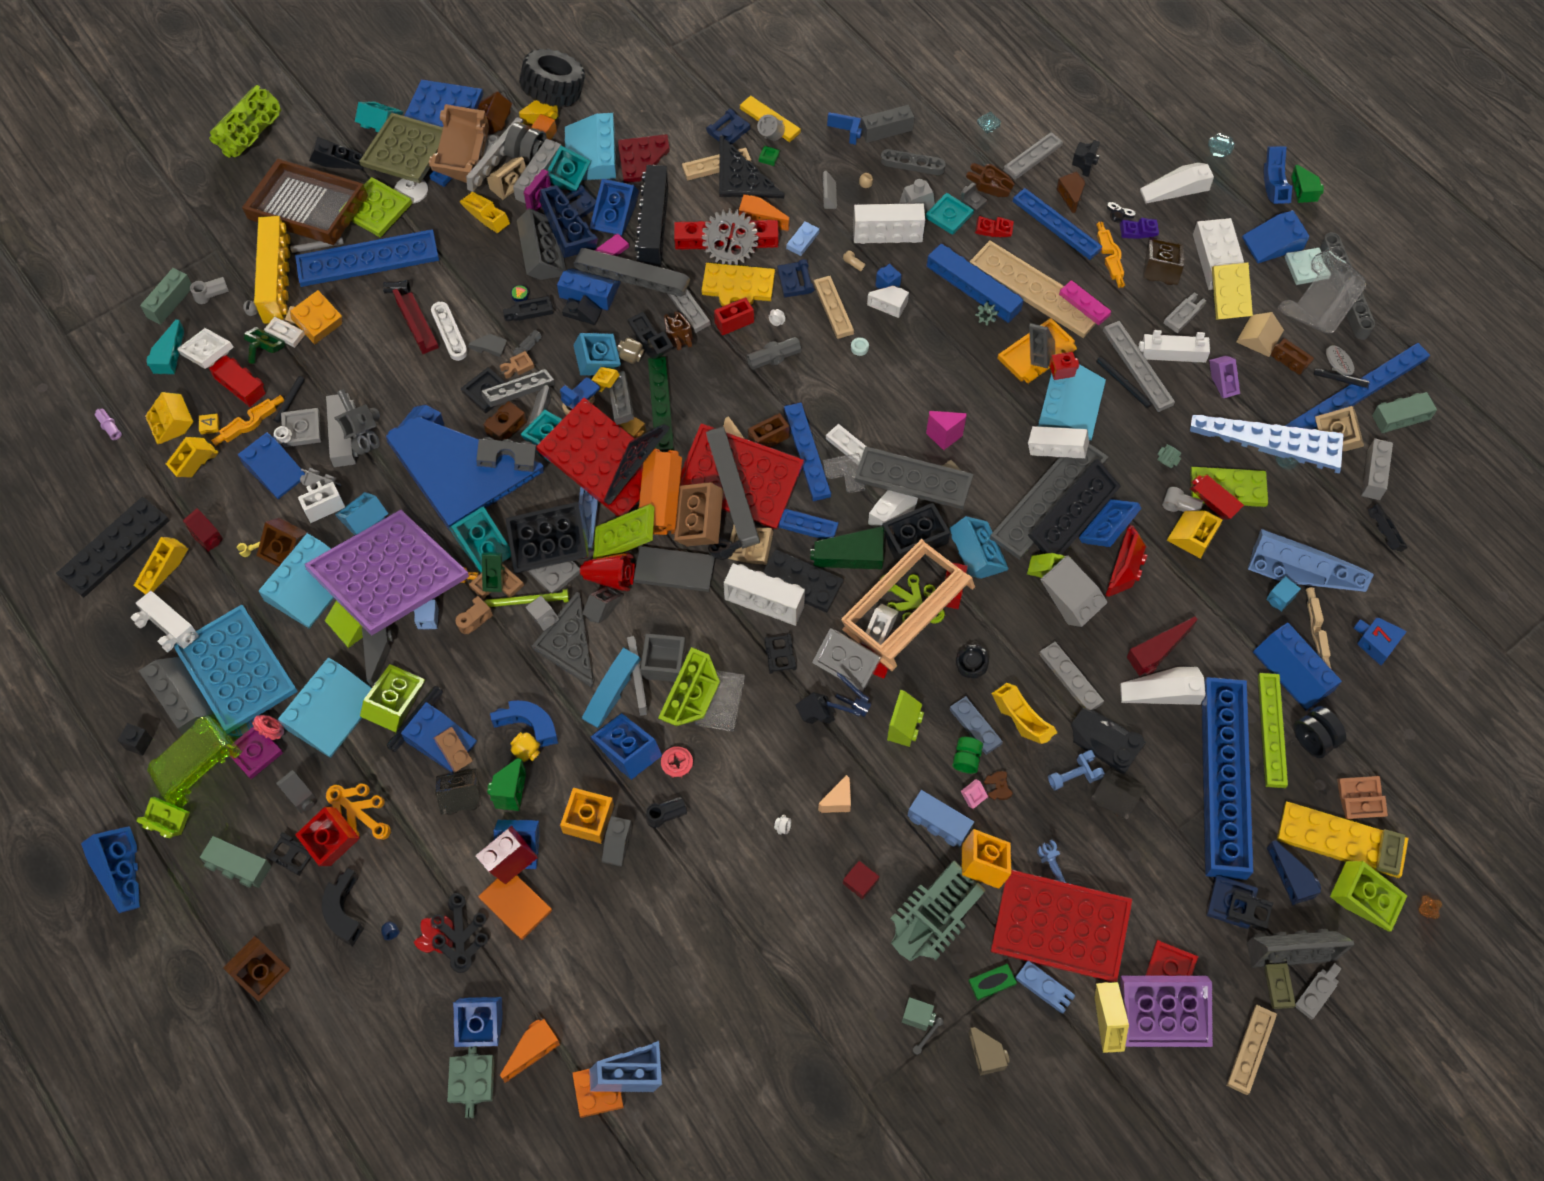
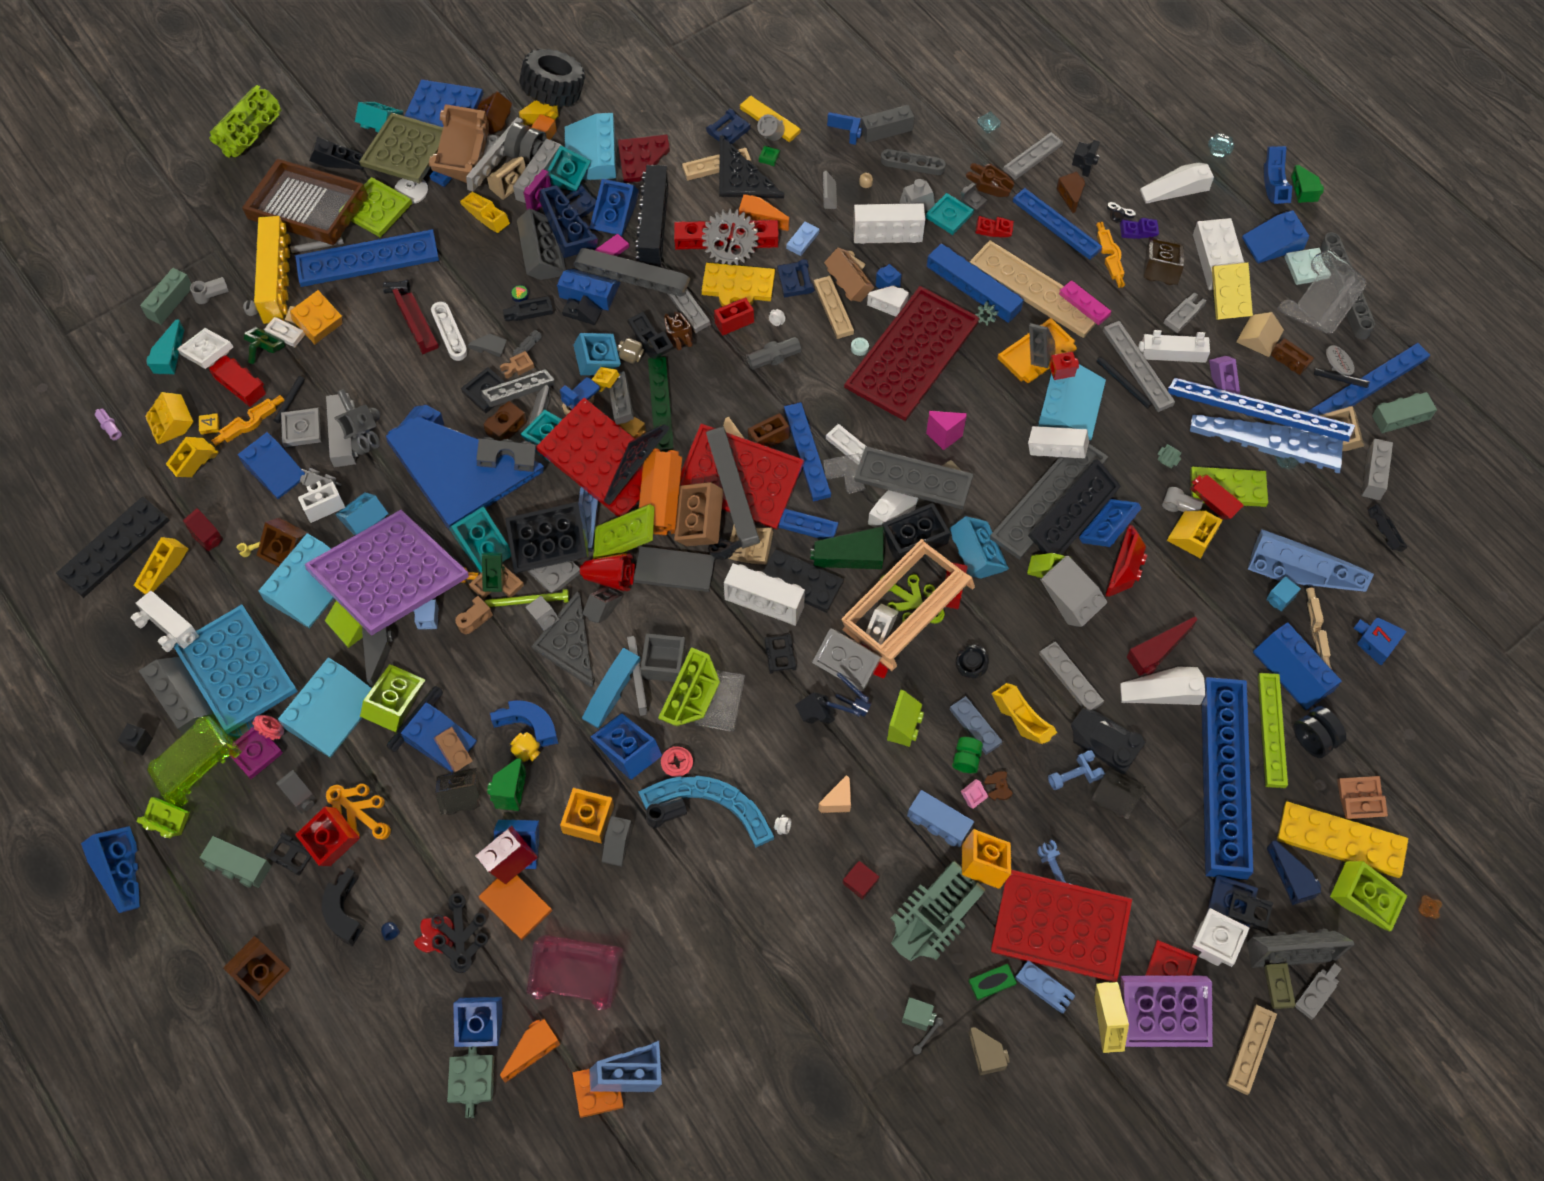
(280, 431): white plate -> none
(574, 970): none -> clear pink windscreen
(716, 791): none -> dark azure plate
(848, 275): none -> medium nougat brick
(912, 353): none -> dark red plate
(1219, 938): none -> white panel
(1262, 409): none -> blue plate
(1390, 852): olive plate -> none

